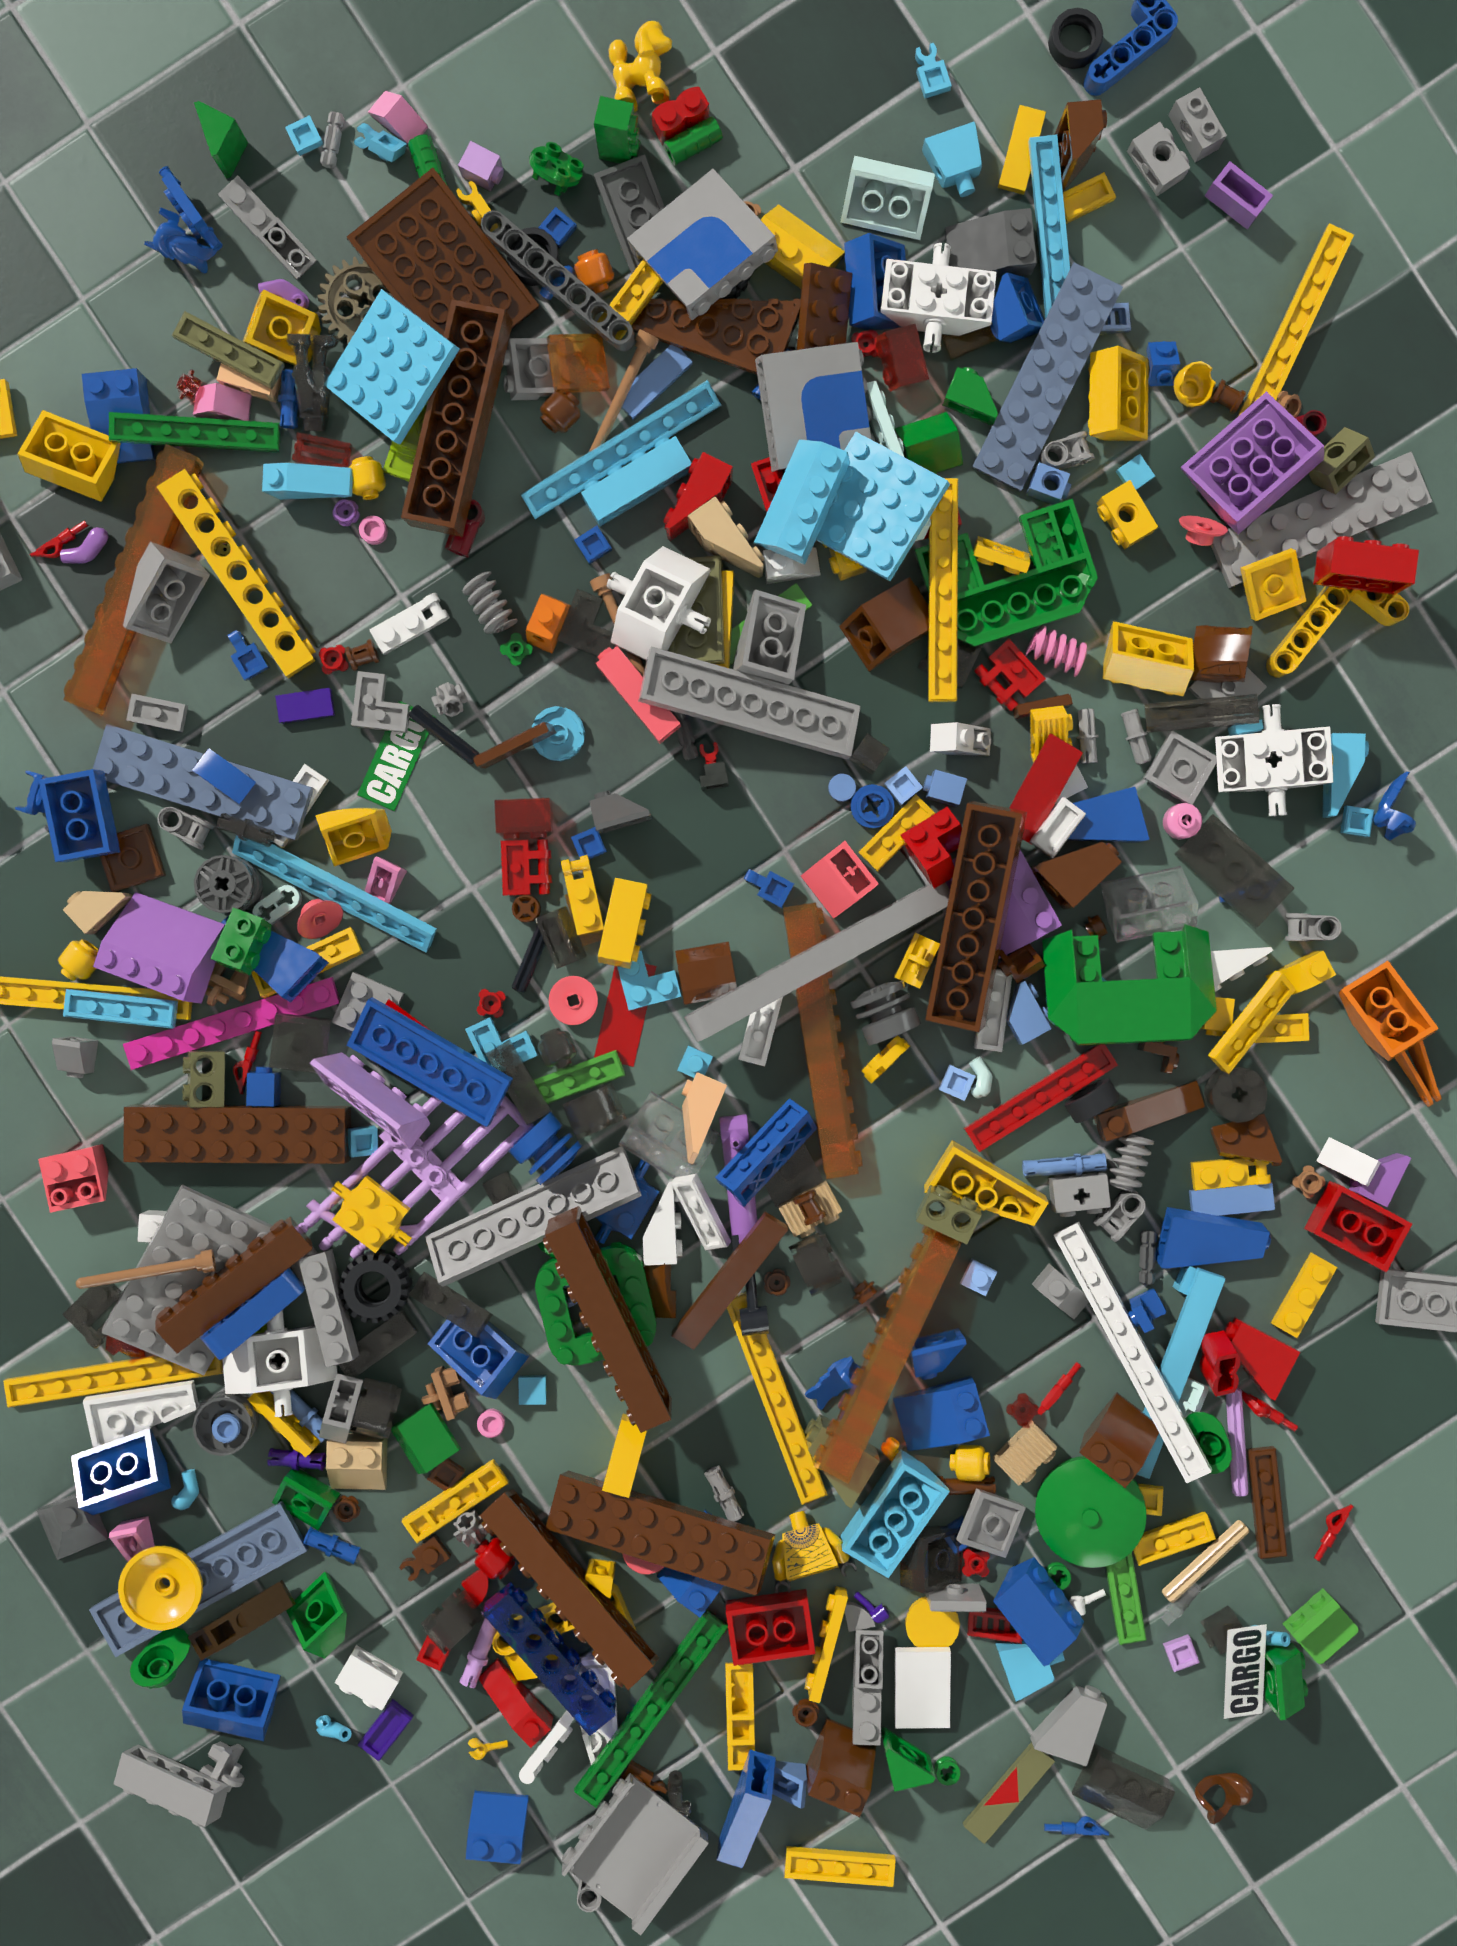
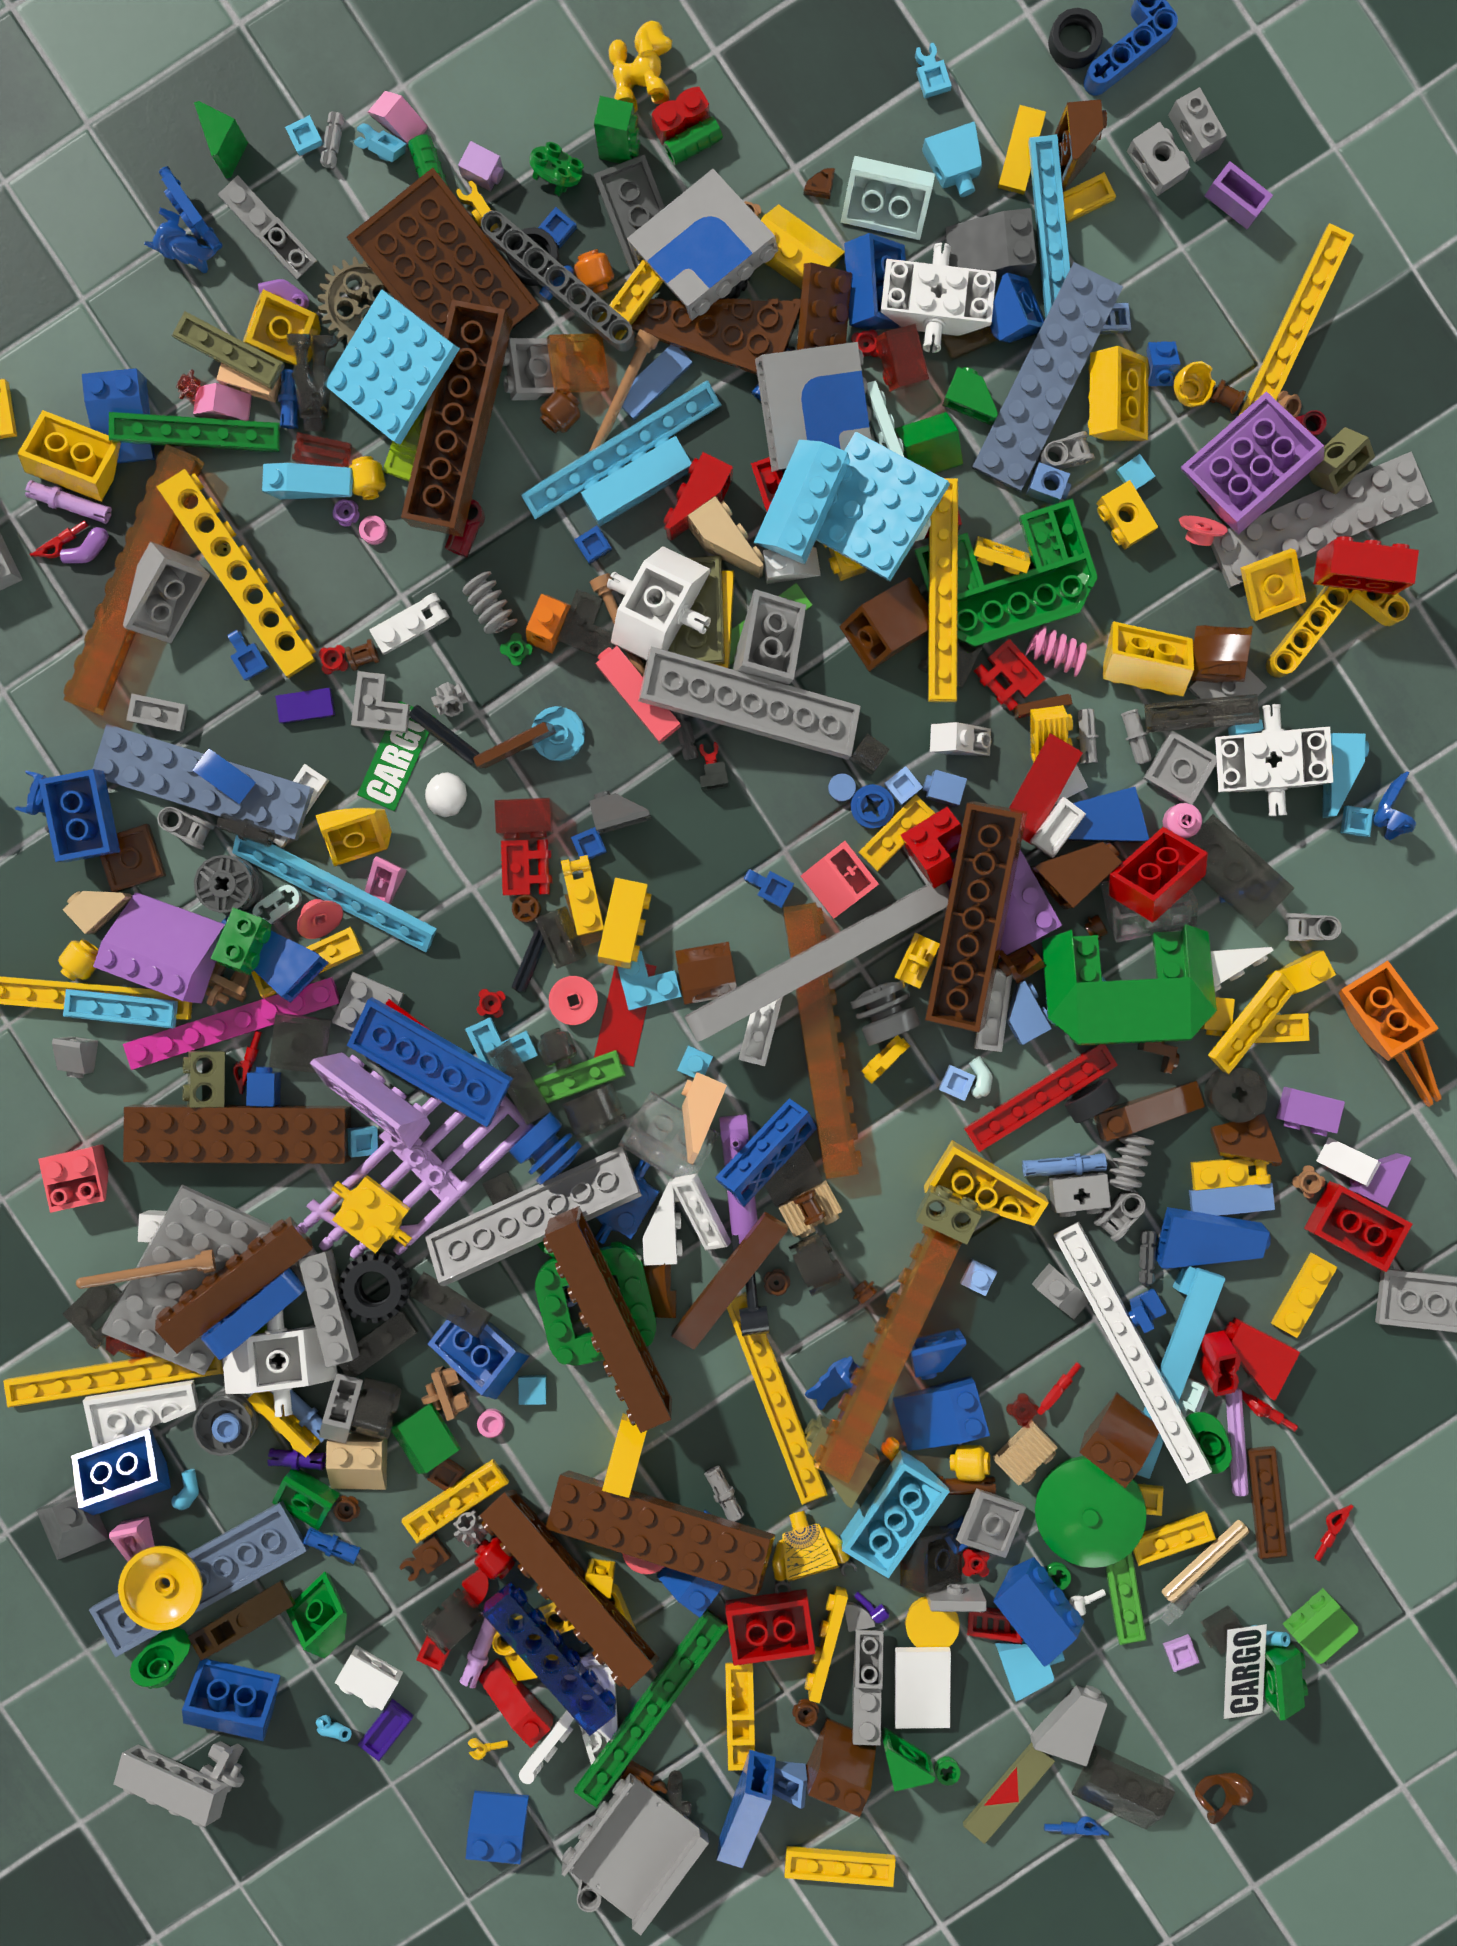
(57, 498): none -> lavender pin
(445, 794): none -> white hair
(820, 184): none -> reddish brown tile
(1158, 874): none -> red brick
(1310, 1110): none -> medium lavender brick

